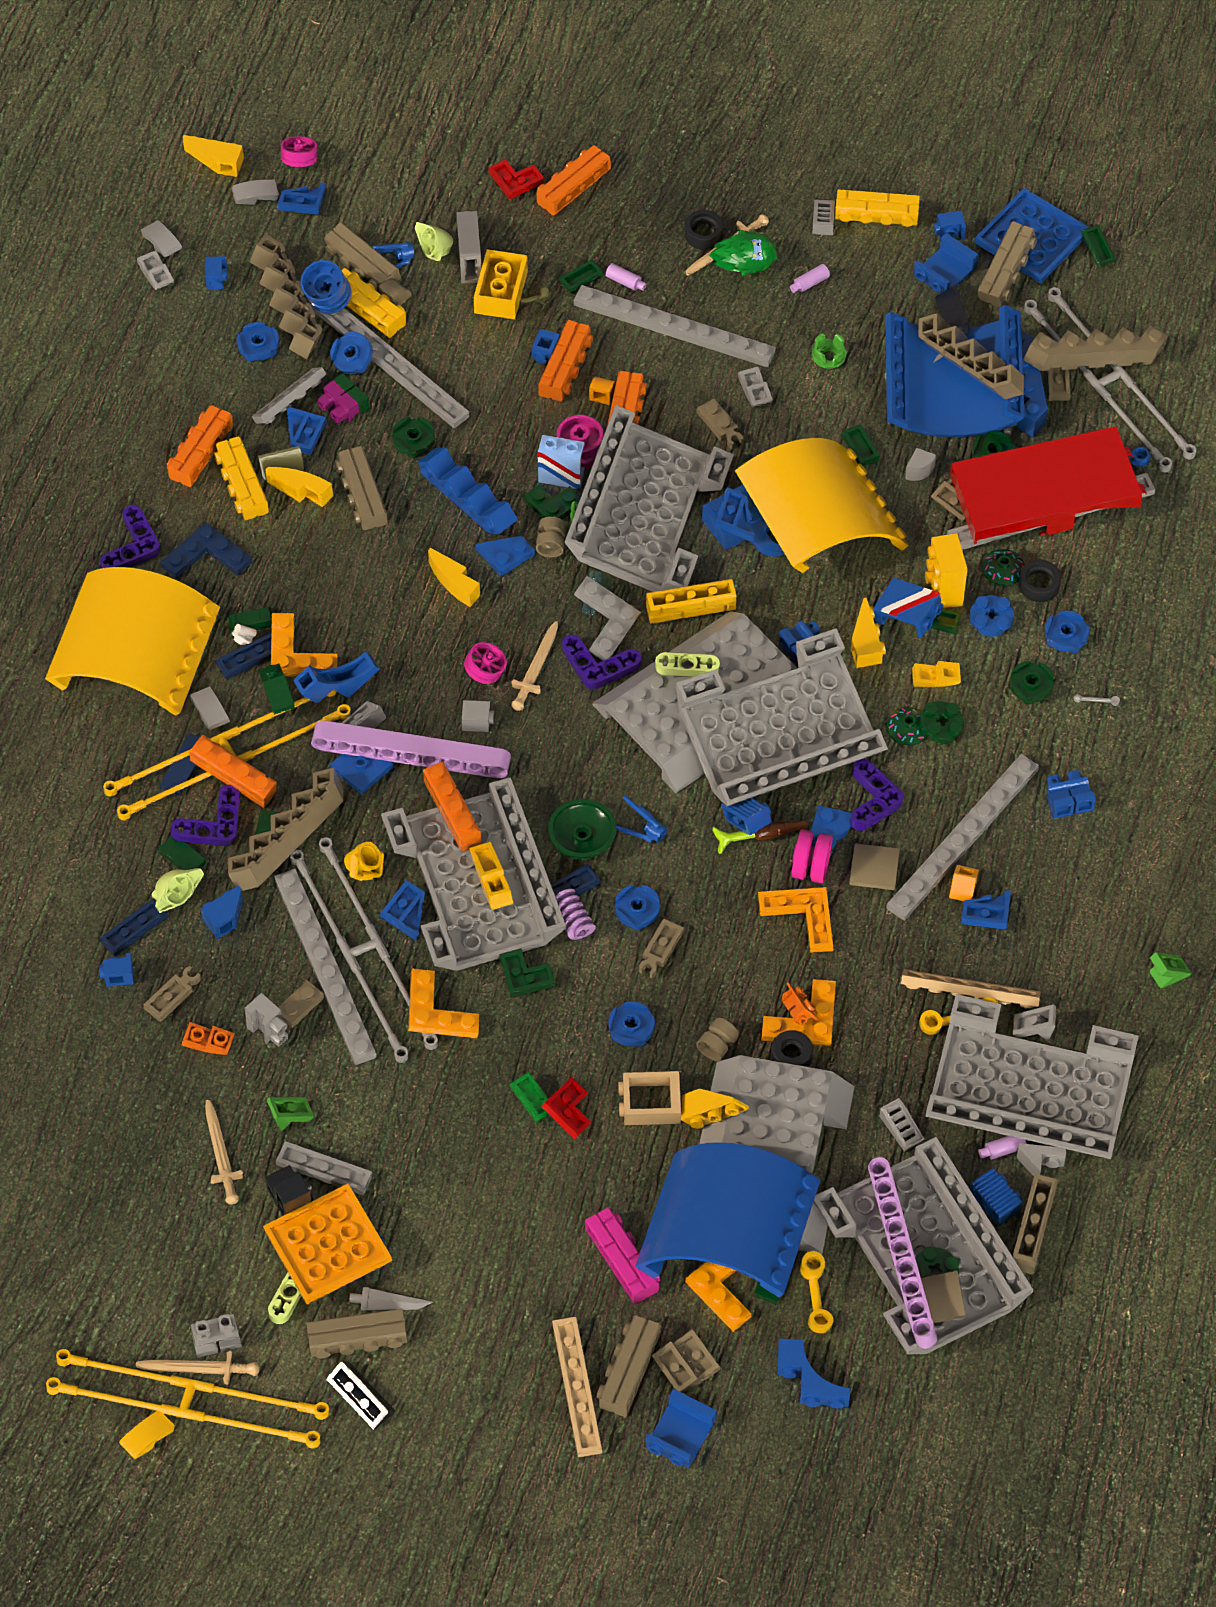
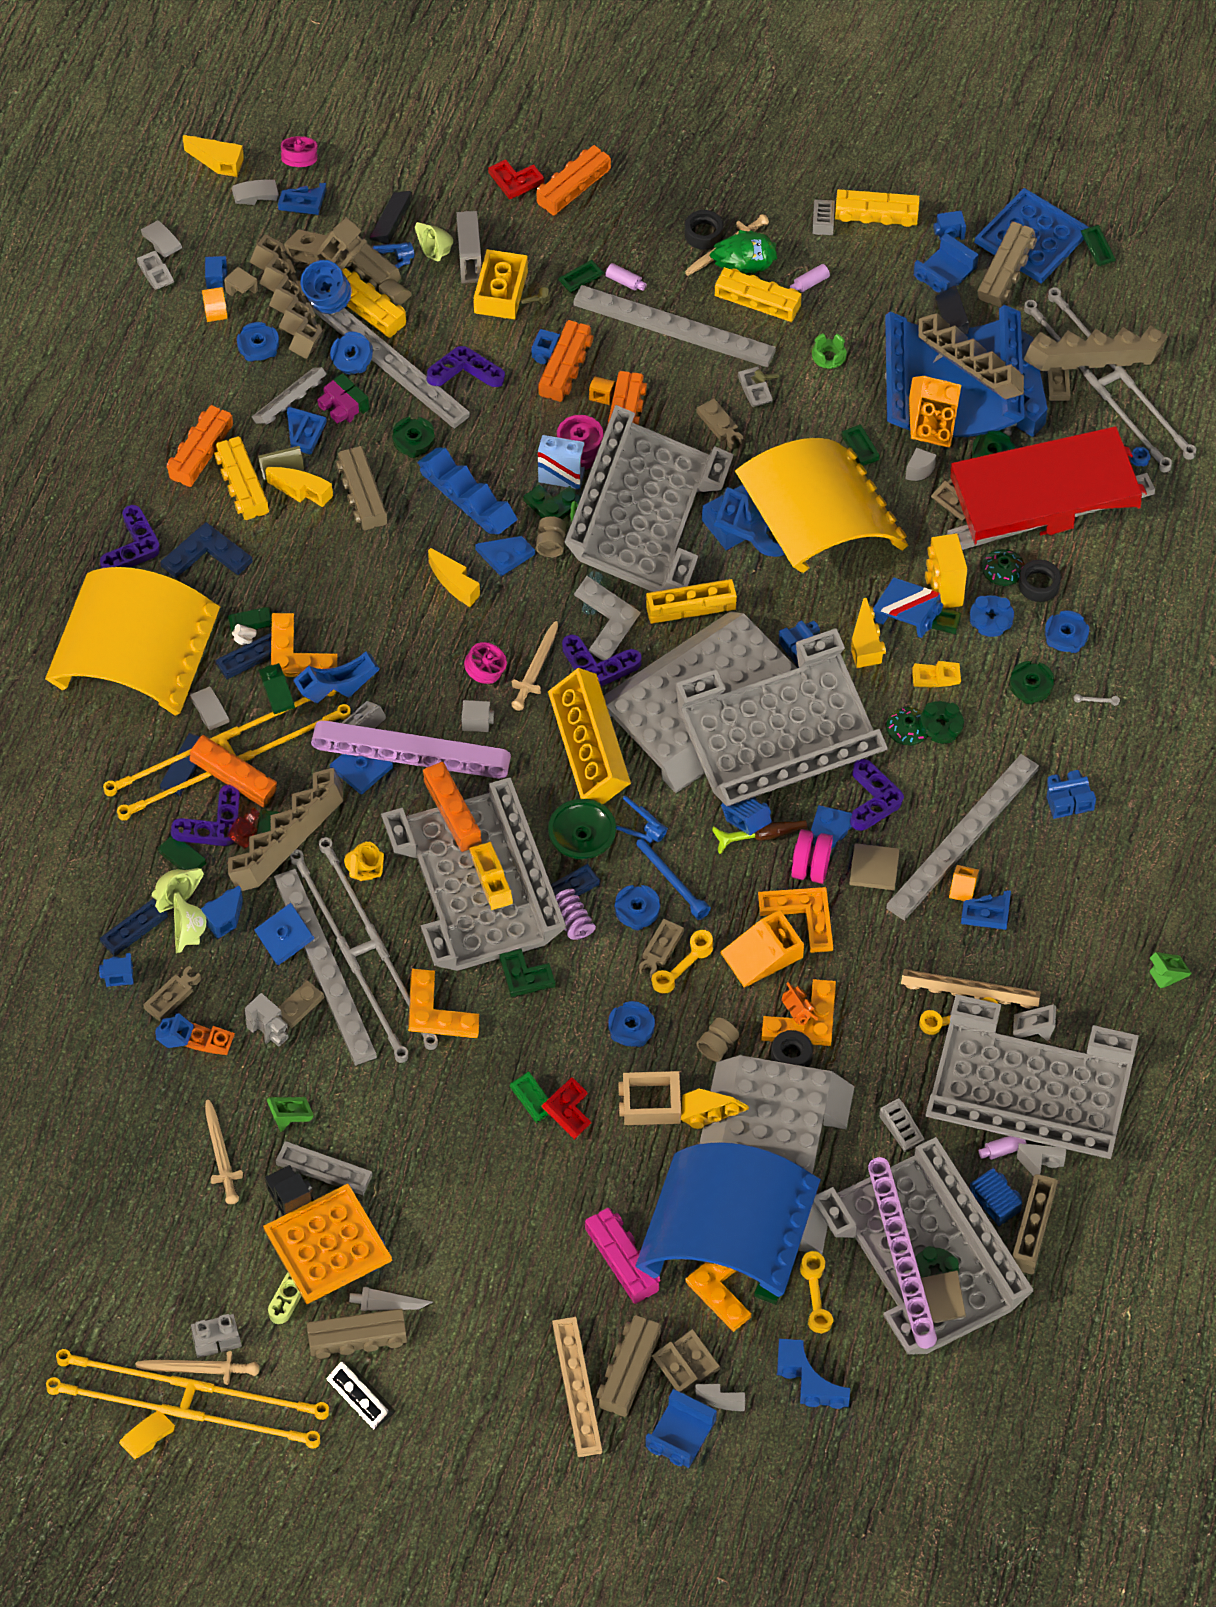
(167, 1031): none -> blue brick
(189, 923): none -> yellowish green hat
(214, 304): none -> light orange brick
(240, 281): none -> dark tan panel
(243, 828): none -> clear red plate
(284, 934): none -> blue plate
(338, 247): none -> dark tan brick
(391, 217): none -> black slope
(405, 909): blue wing -> none
(465, 358): none -> dark purple beam
(589, 736): none -> yellow brick
(670, 669): yellowish green beam -> none
(698, 908): none -> blue piece
(701, 947): none -> yellow piece
(711, 1396): none -> light grey slope
(758, 294): none -> yellow brick
(760, 377): none -> olive hand
(763, 949): none -> light orange slope
(933, 410): none -> light orange slope

